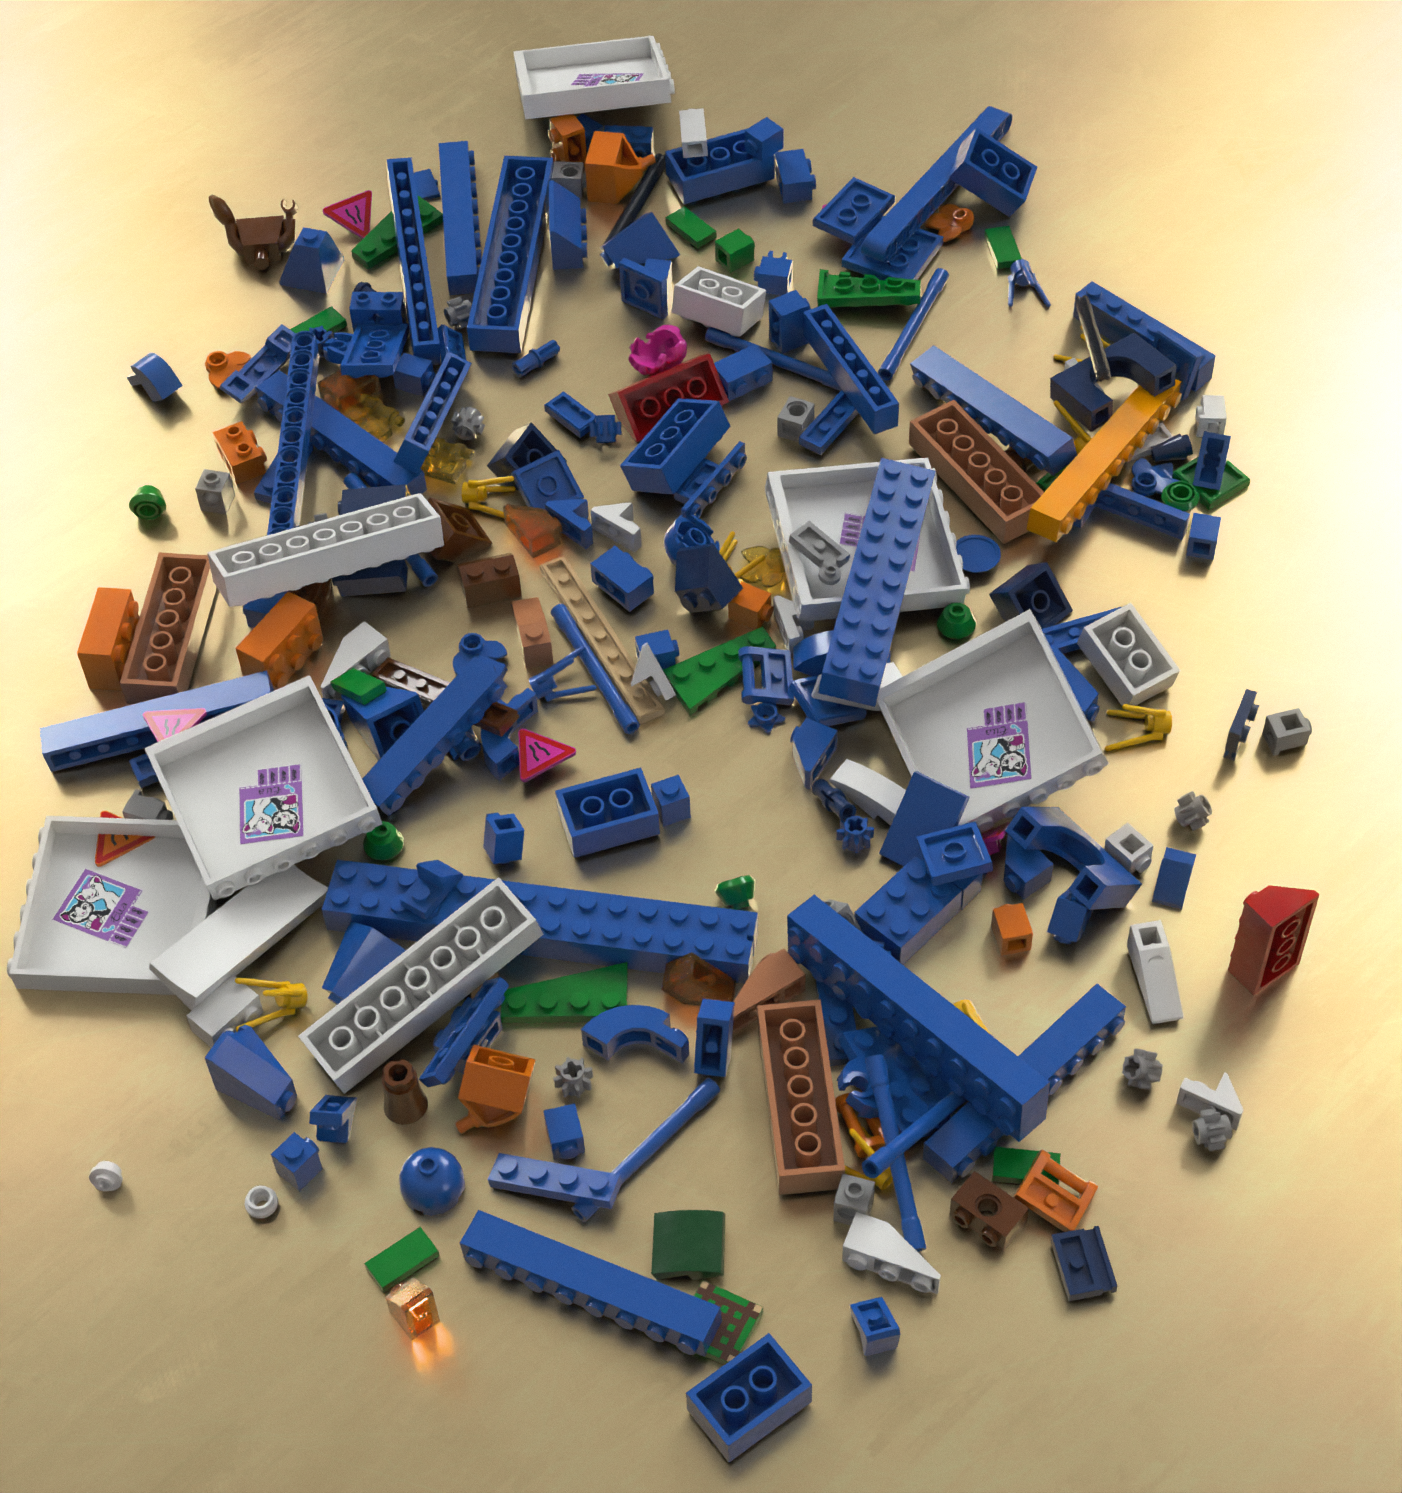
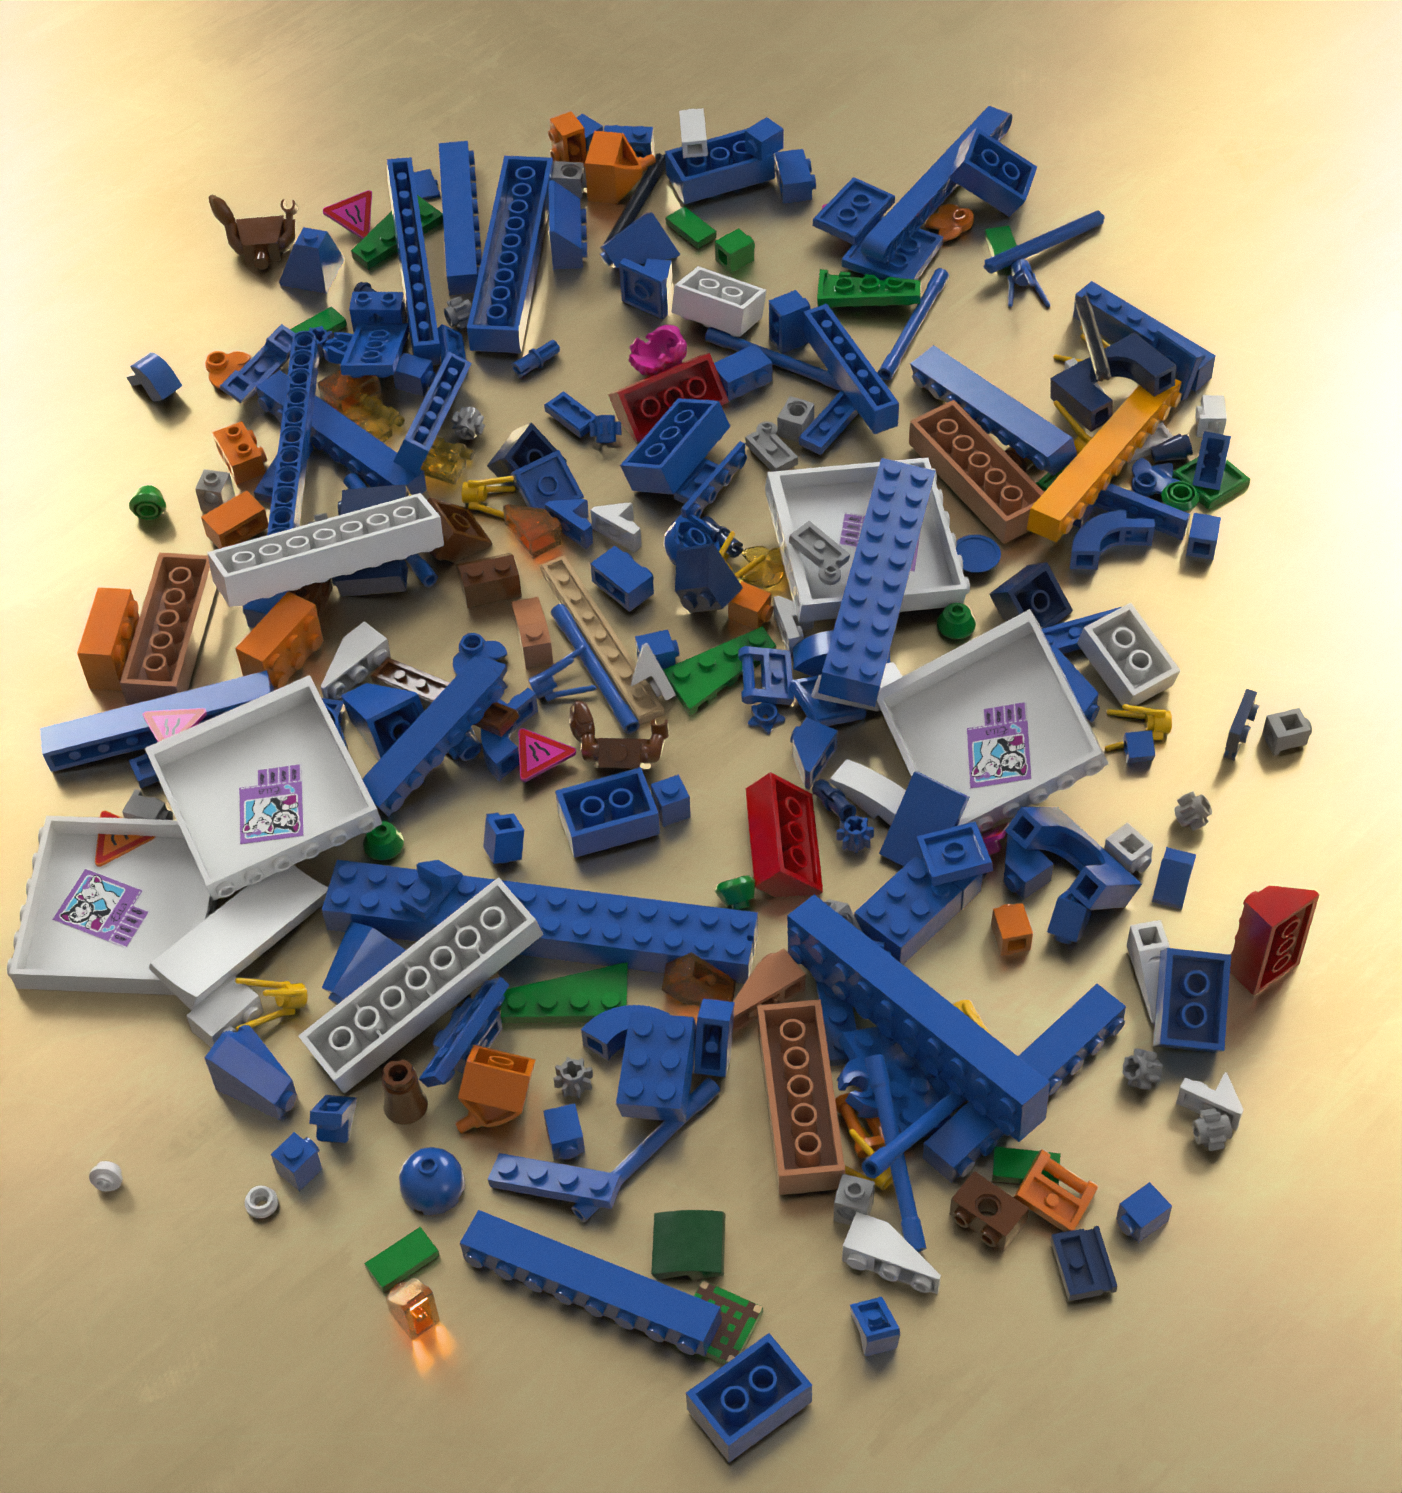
(229, 521): none -> orange brick
(358, 686): green tile -> none
(592, 77): white panel -> none
(615, 751): none -> reddish brown torso
(657, 1067): none -> blue brick
(721, 533): none -> dark blue pin
(771, 448): none -> light grey hinge
(774, 274): blue brick -> none
(783, 838): none -> red slope
(1044, 241): none -> blue axle
(1106, 532): none -> blue arch
(1139, 746): none -> blue piece
(1143, 1212): none -> blue brick
(1192, 1000): none -> blue brick

